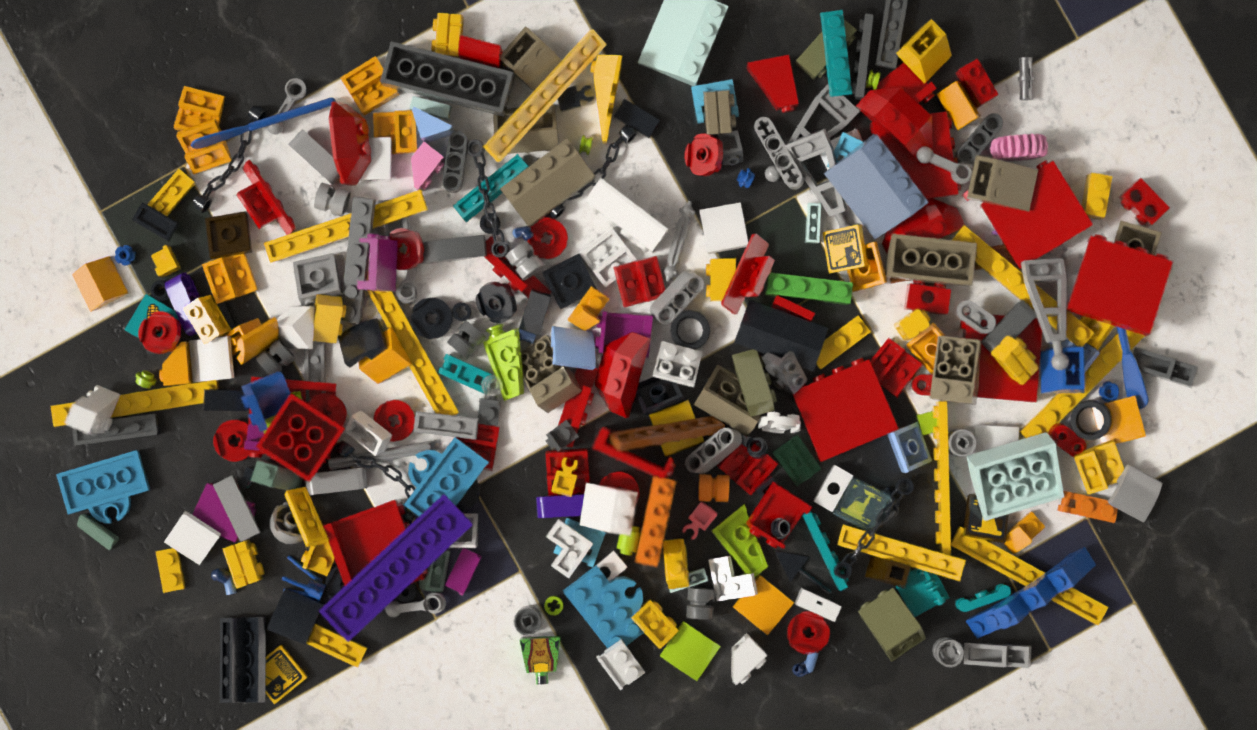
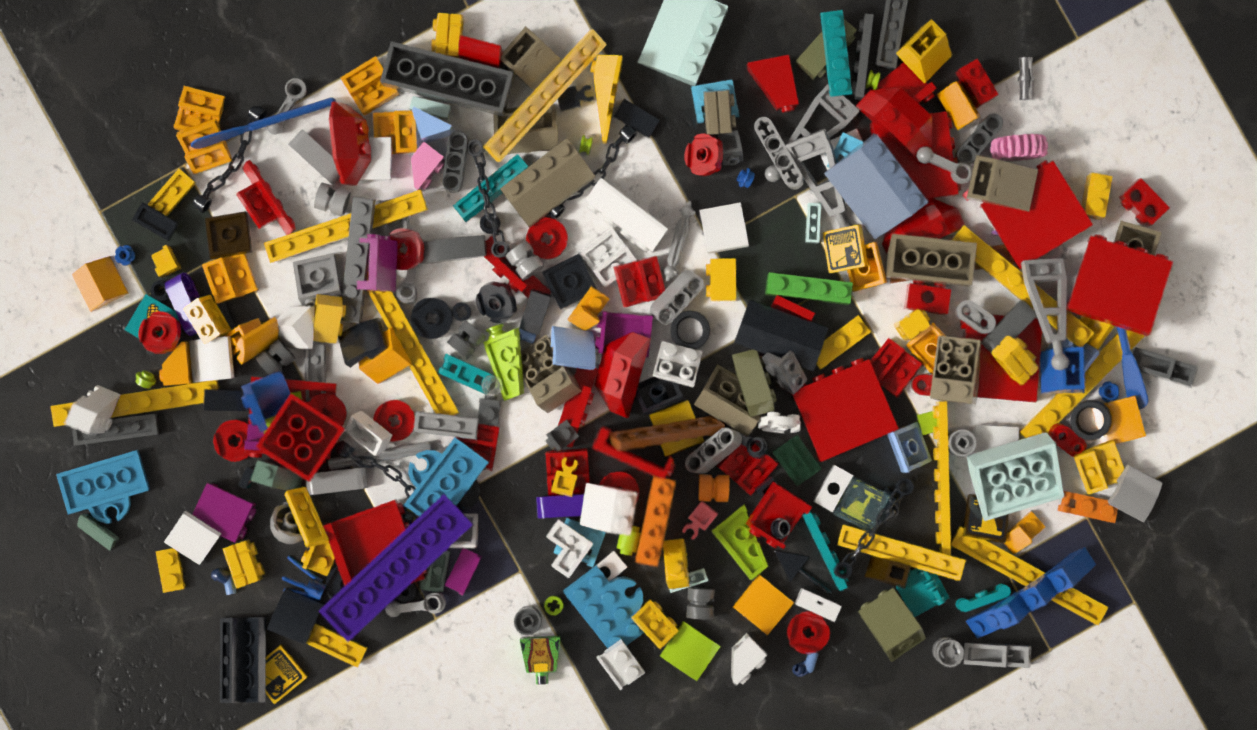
(236, 508): light grey tile -> none
(524, 232): dark blue arm -> none
(727, 584): white plate -> none
(749, 275): red bracket -> none

